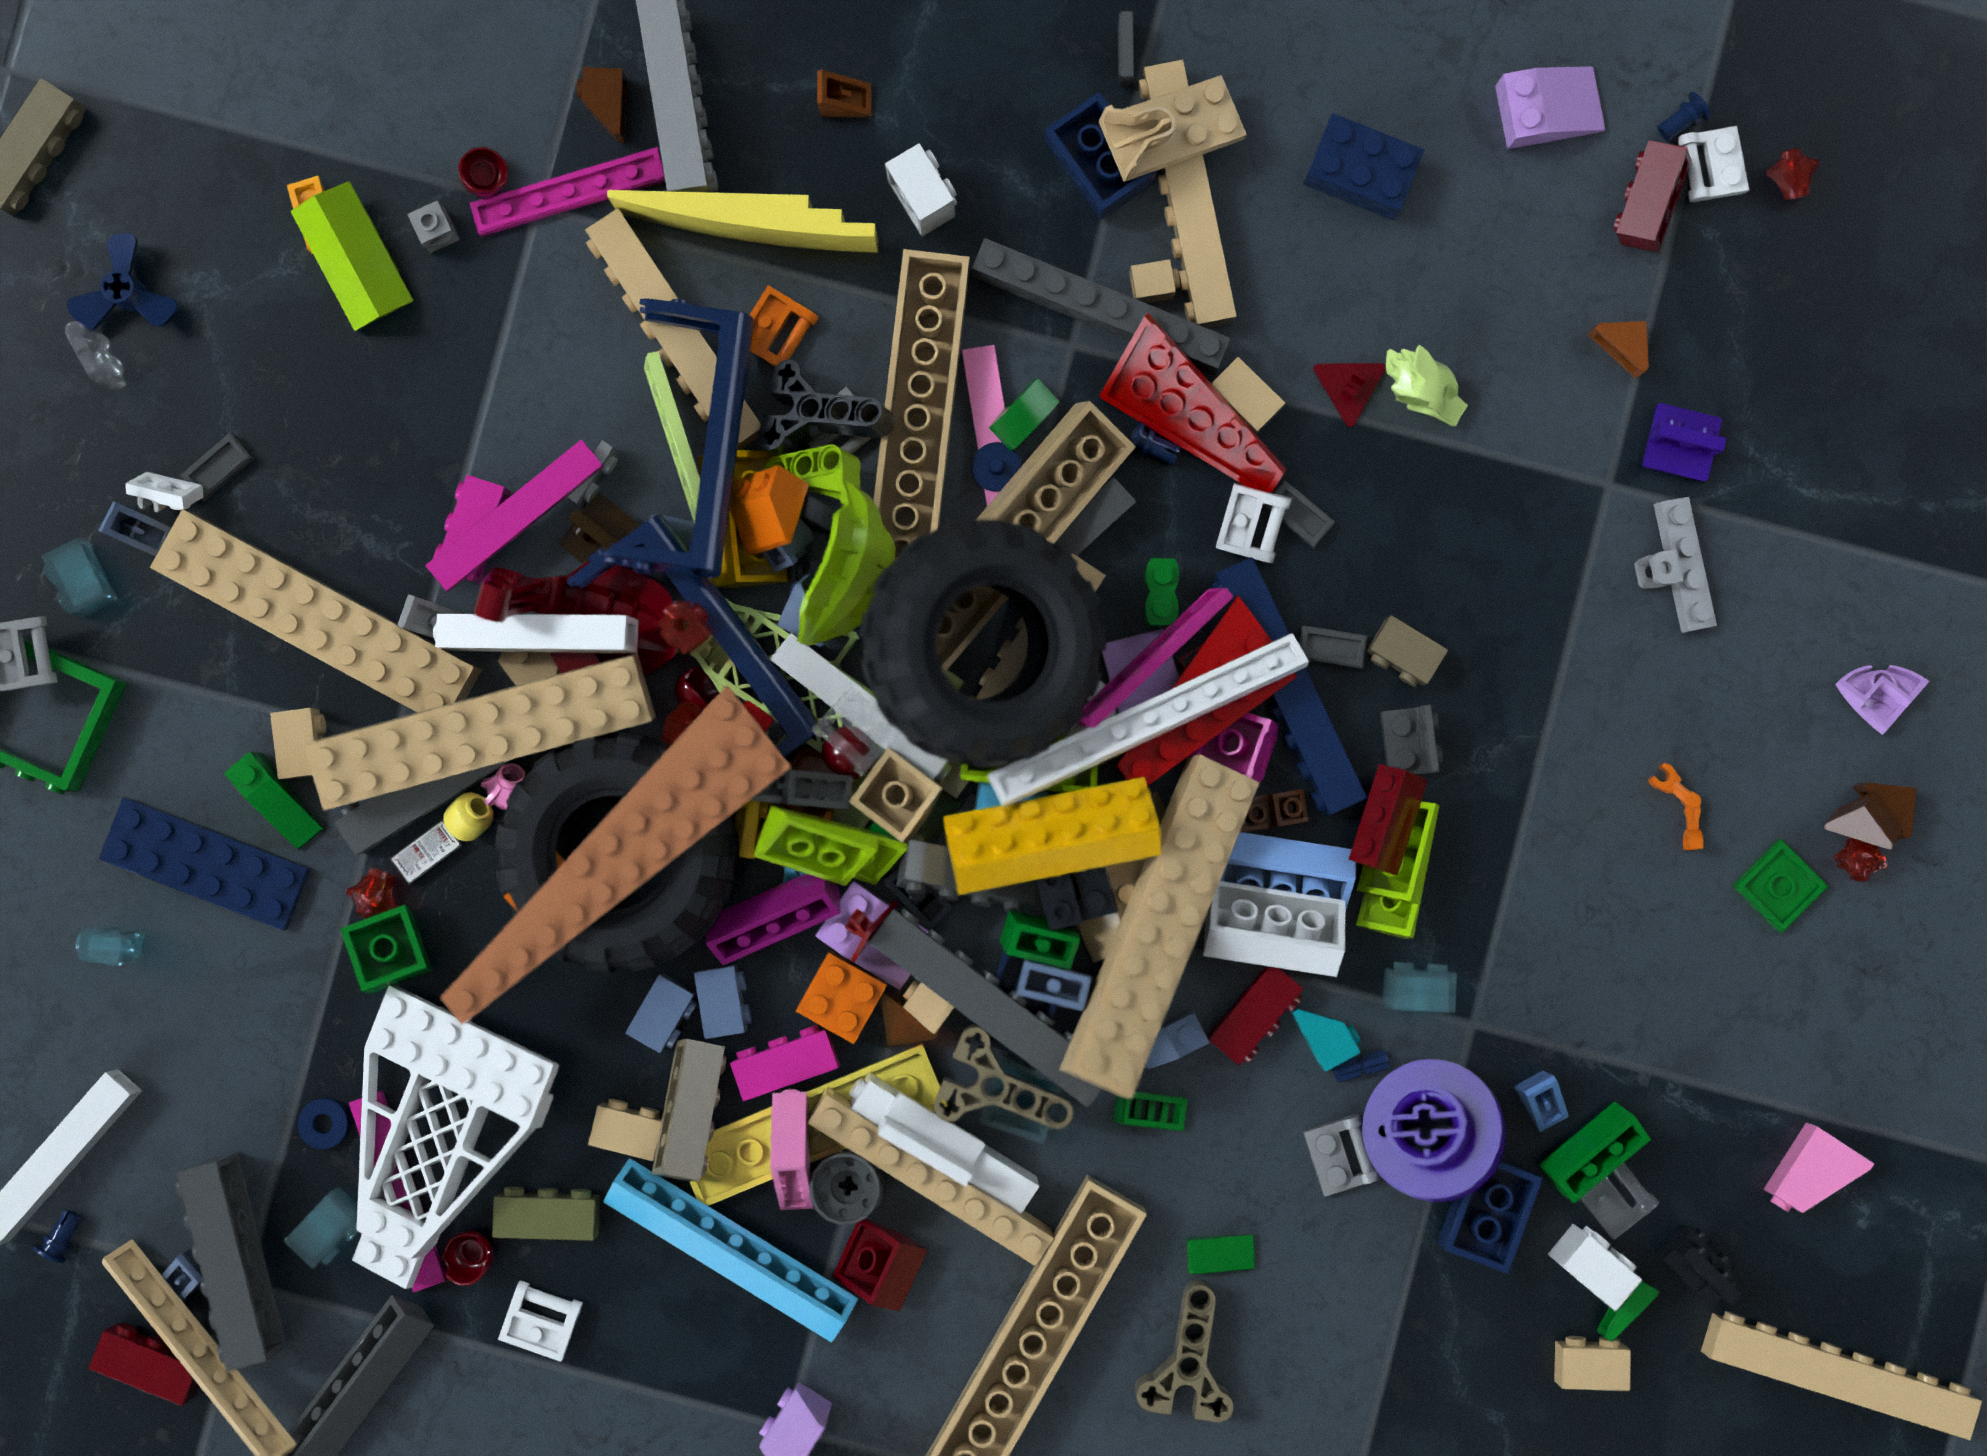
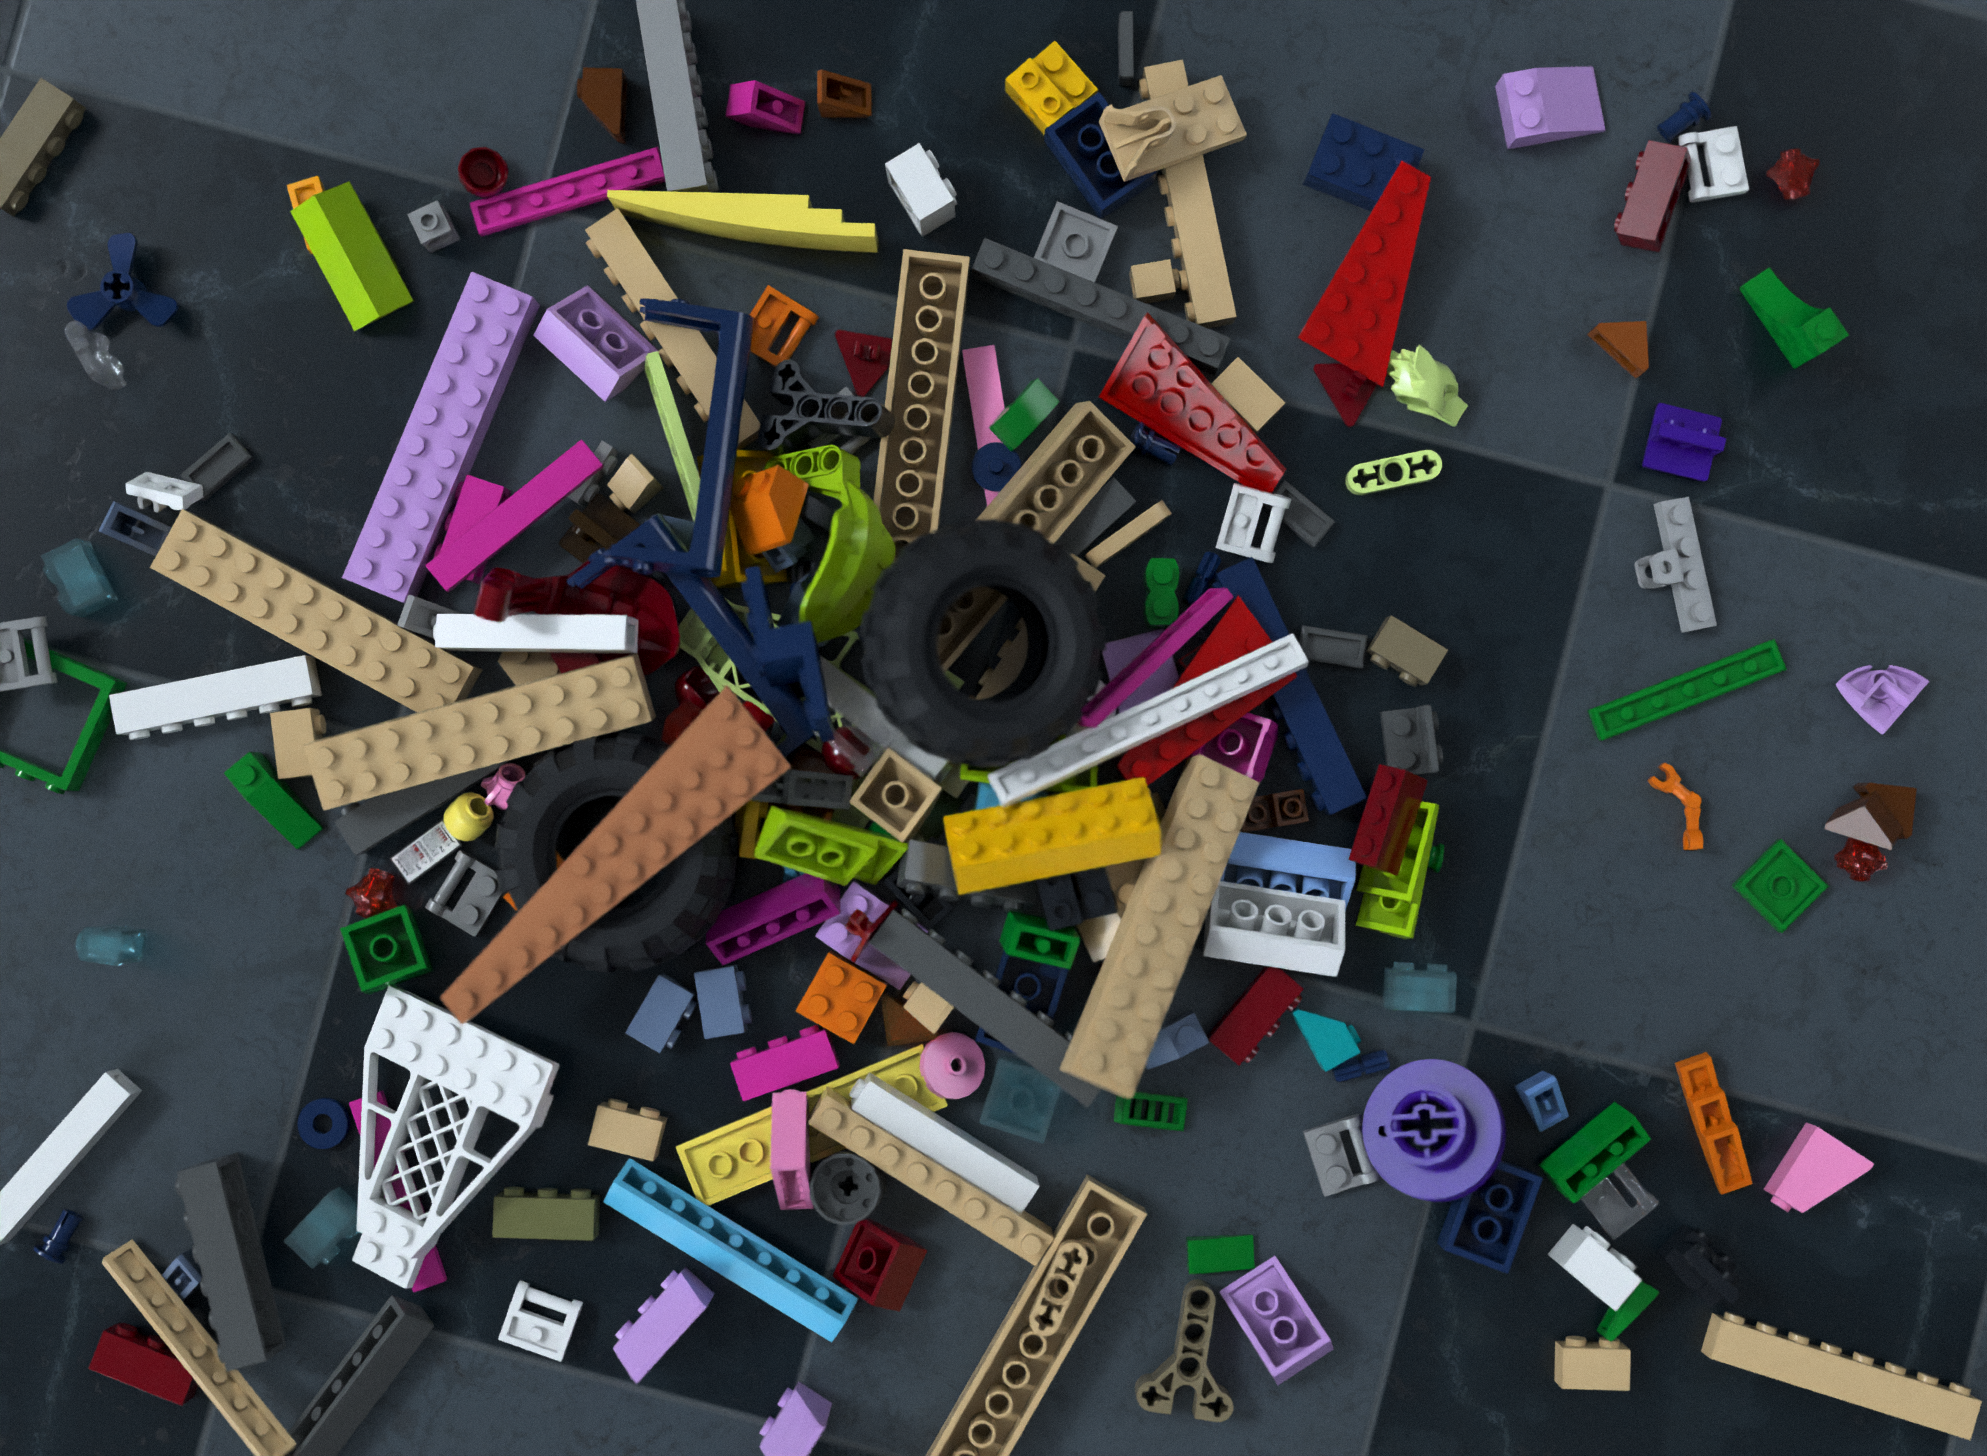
(204, 863): dark blue plate -> none
(215, 696): none -> white brick
(441, 438): none -> lavender brick
(467, 1257): dark red hair -> none
(477, 900): none -> light grey plate
(594, 342): none -> lavender slope
(633, 485): none -> tan slope
(661, 1322): none -> lavender slope
(689, 1110): dark tan brick -> none
(697, 629): clear red brick -> none
(764, 107): none -> dark pink slope
(787, 654): none -> dark blue bracket
(865, 358): none -> dark red piece
(930, 1138): white panel -> none
(937, 1070): none -> bright pink plate
(975, 1095): dark tan beam -> none
(1040, 1307): none -> tan beam
(1049, 86): none -> yellow brick
(1053, 984): sand blue brick -> none
(1076, 242): none -> light grey plate
(1128, 534): none -> tan beam
(1205, 573): none -> dark blue piece
(1276, 1320): none -> lavender slope
(1365, 297): none -> red wing
(1415, 459): none -> yellowish green beam
(1436, 857): none -> green bush
(1687, 689): none -> green tile
(1713, 1123): none -> orange slope
(1795, 326): none -> green arch

